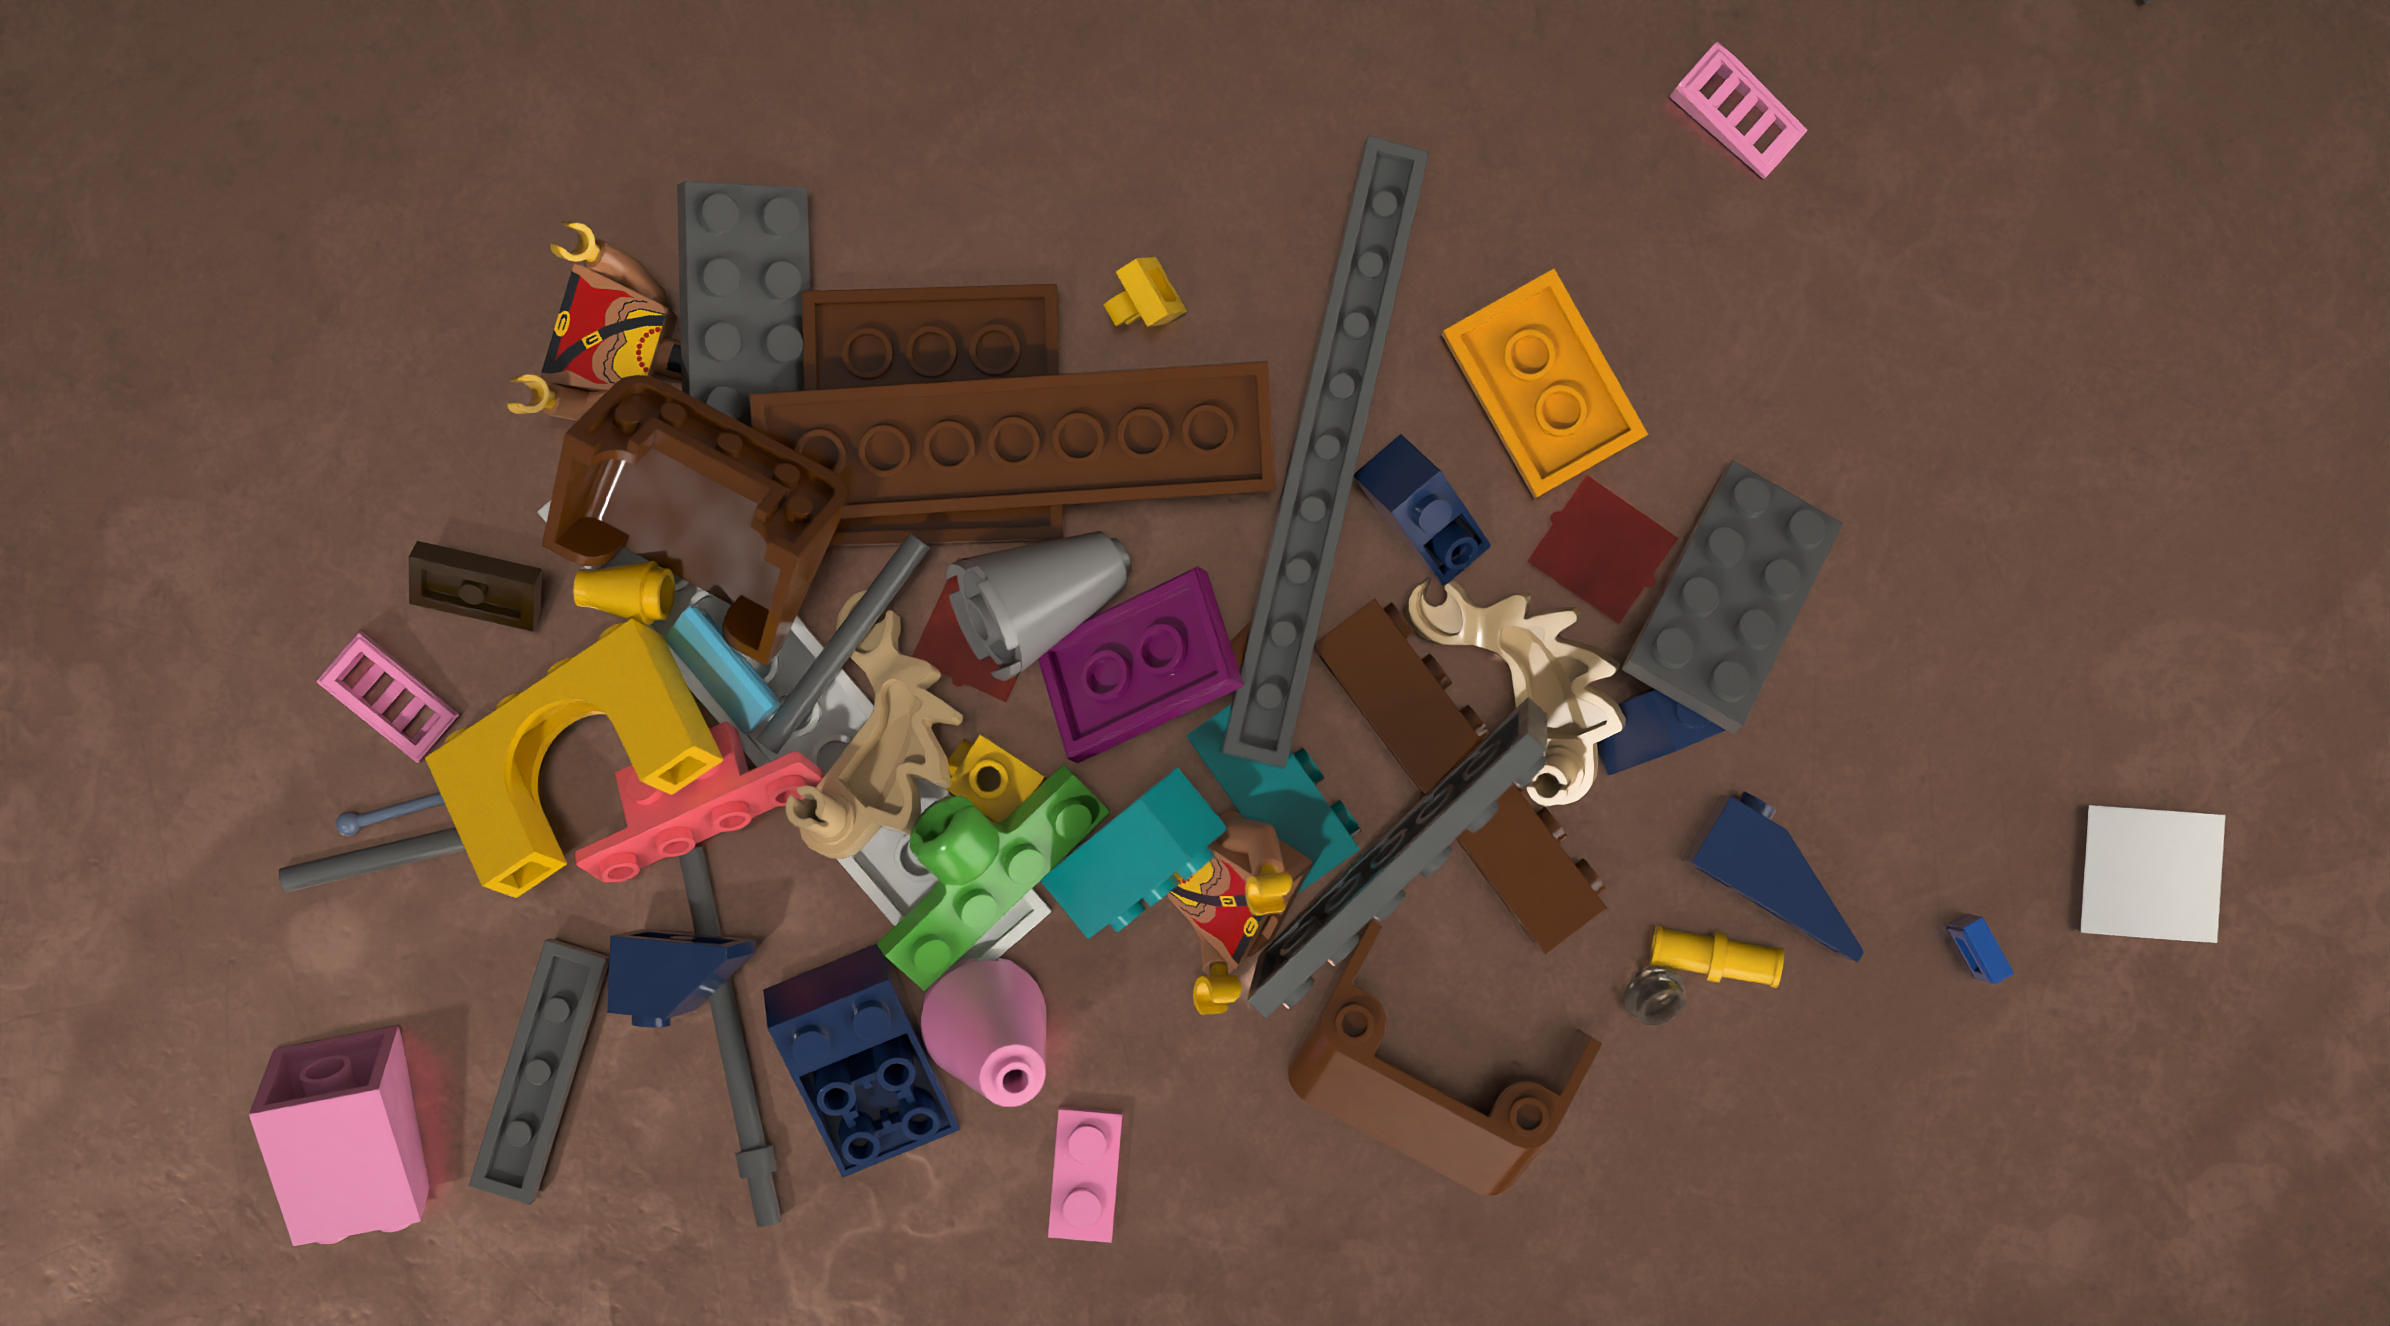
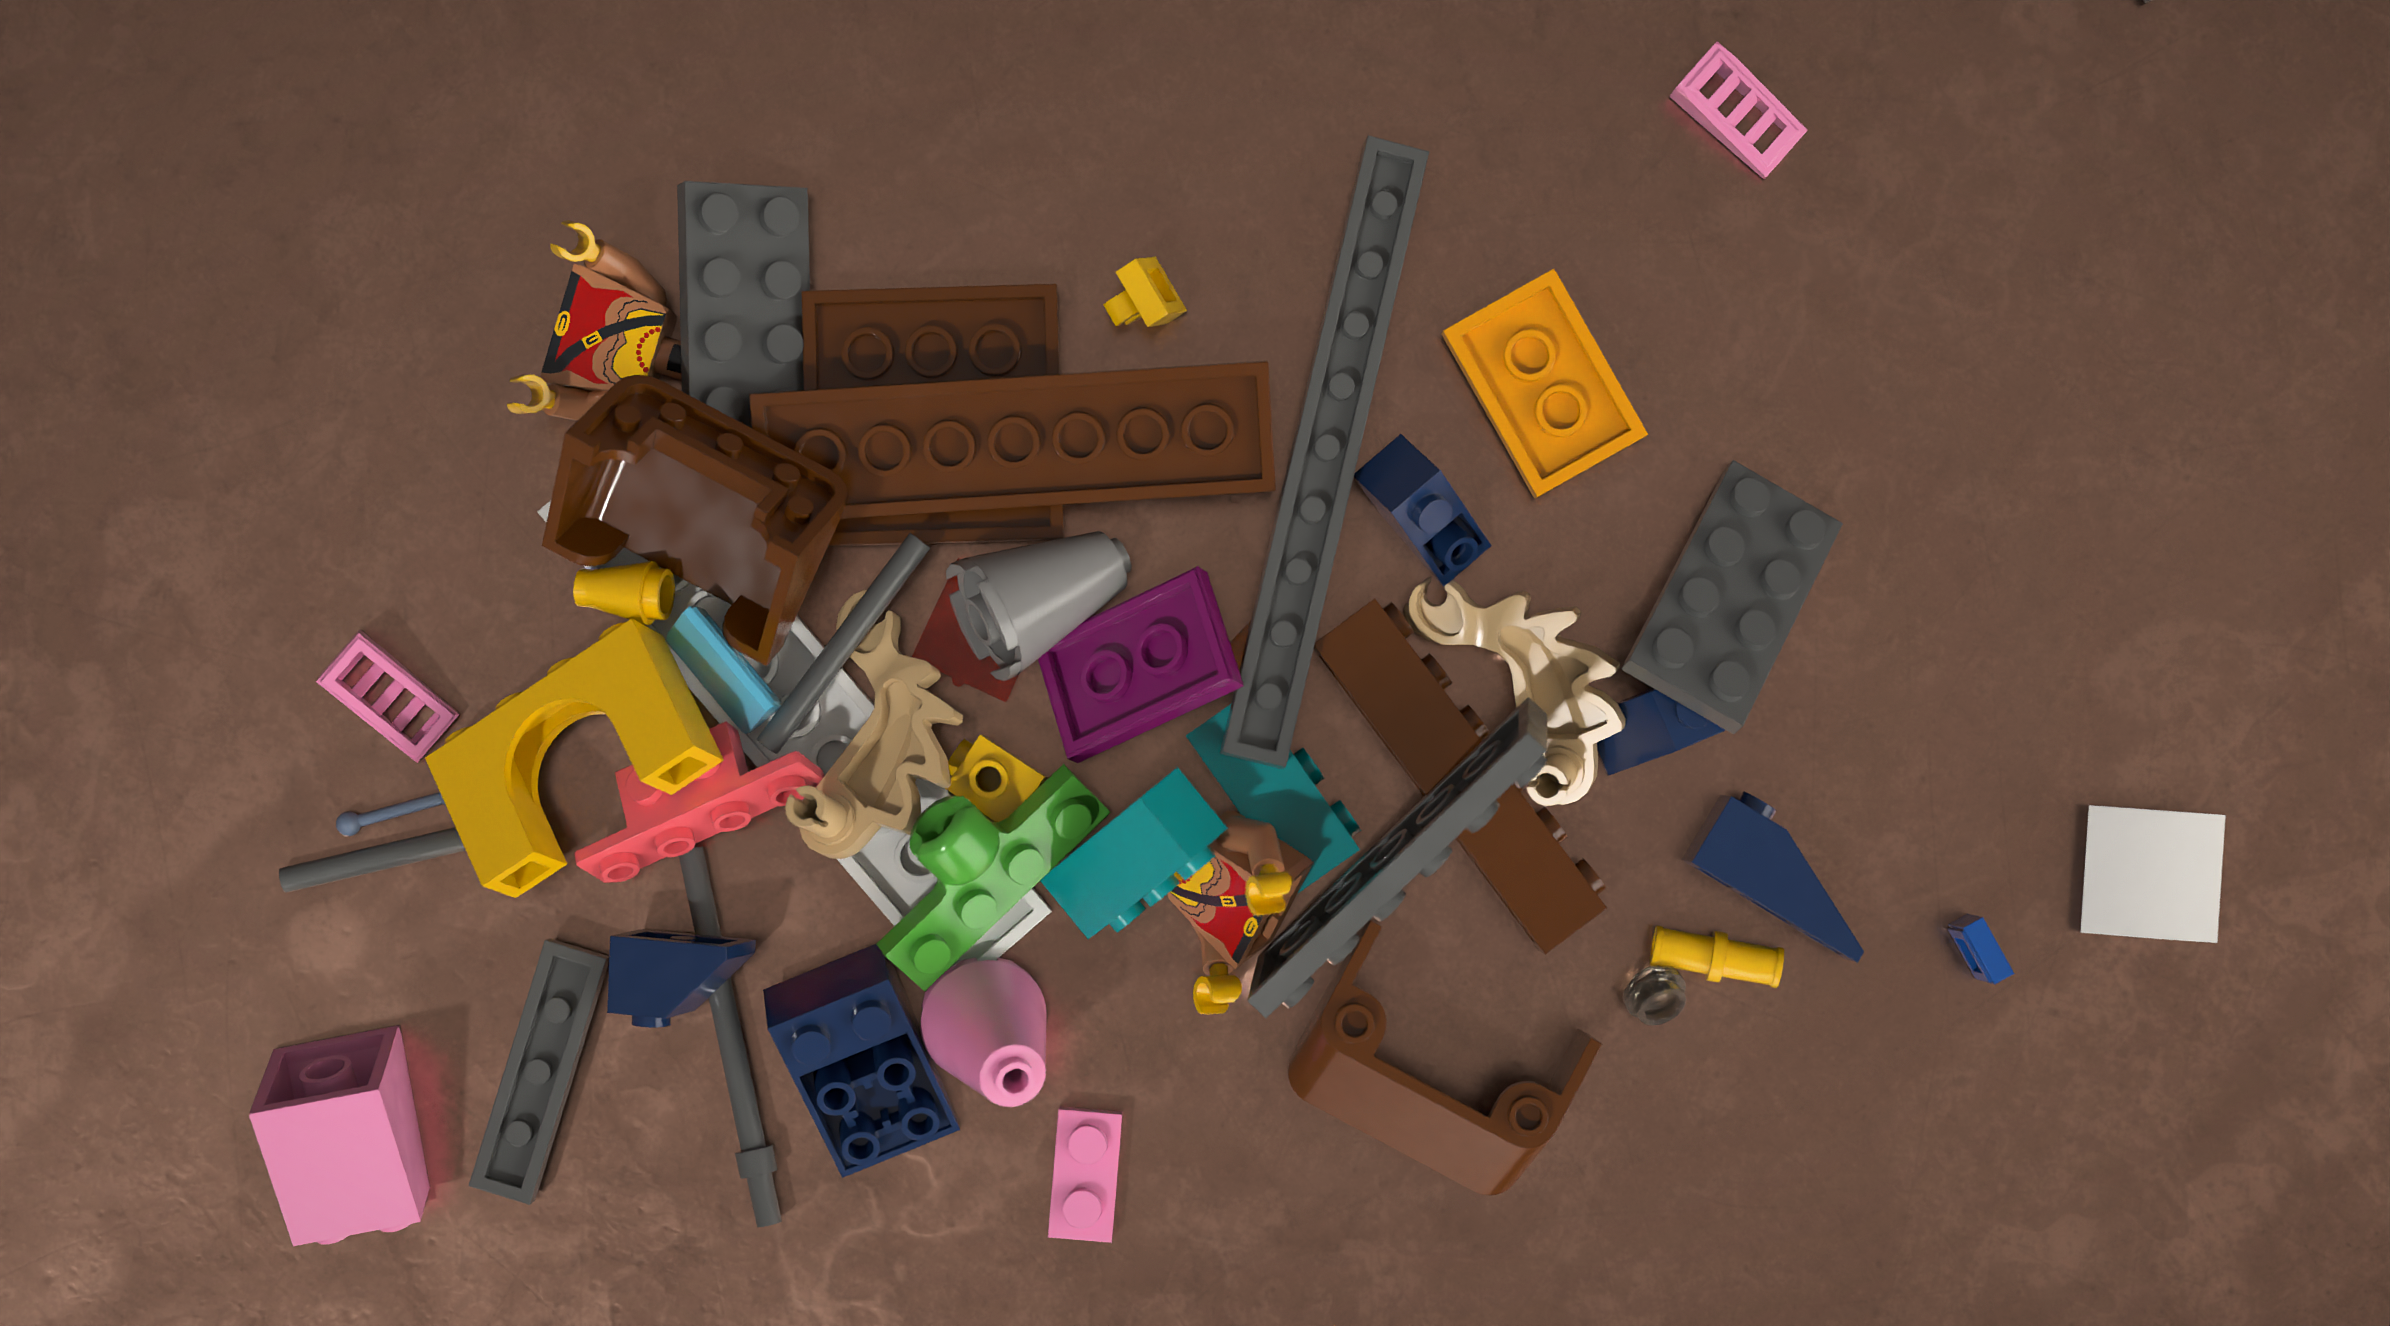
(475, 586): dark brown plate -> none
(1602, 549): clear red piece -> none

